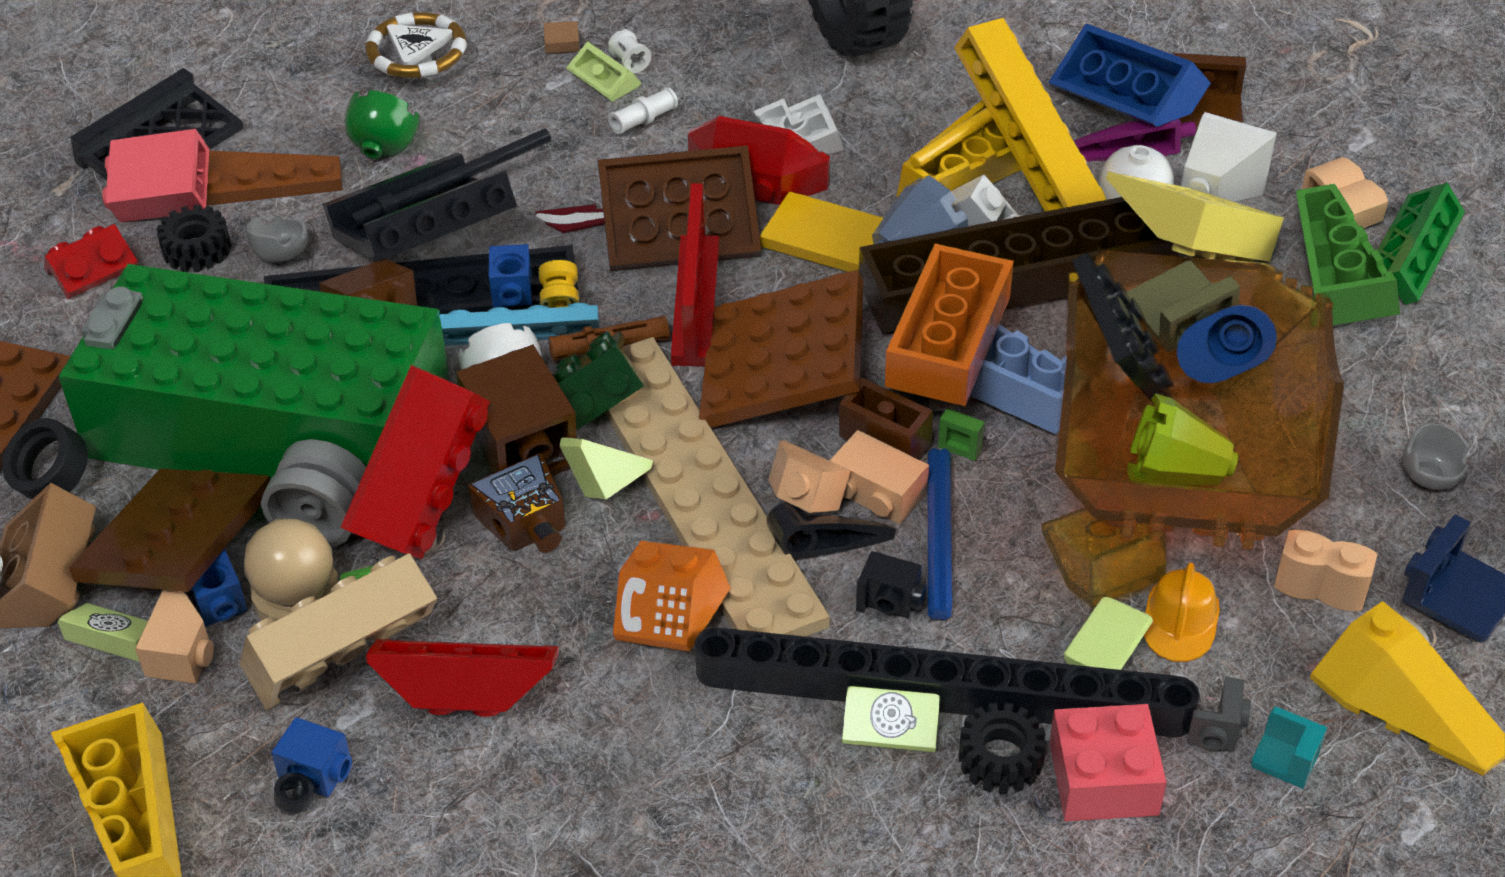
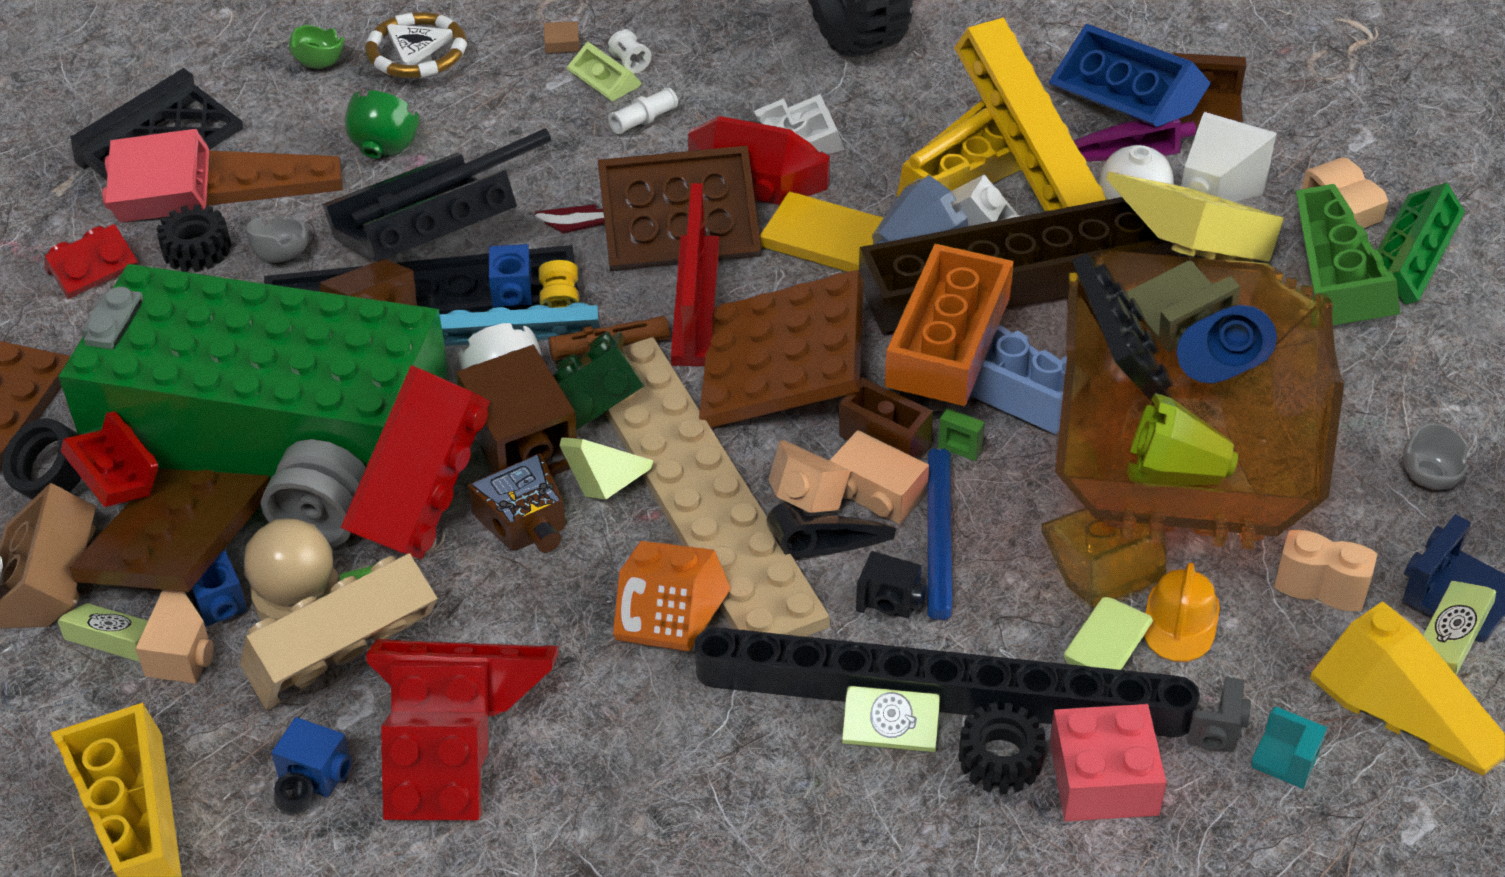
(112, 462): none -> red bracket
(315, 46): none -> bright green hair
(435, 741): none -> red bracket
(1459, 621): none -> yellowish green slope

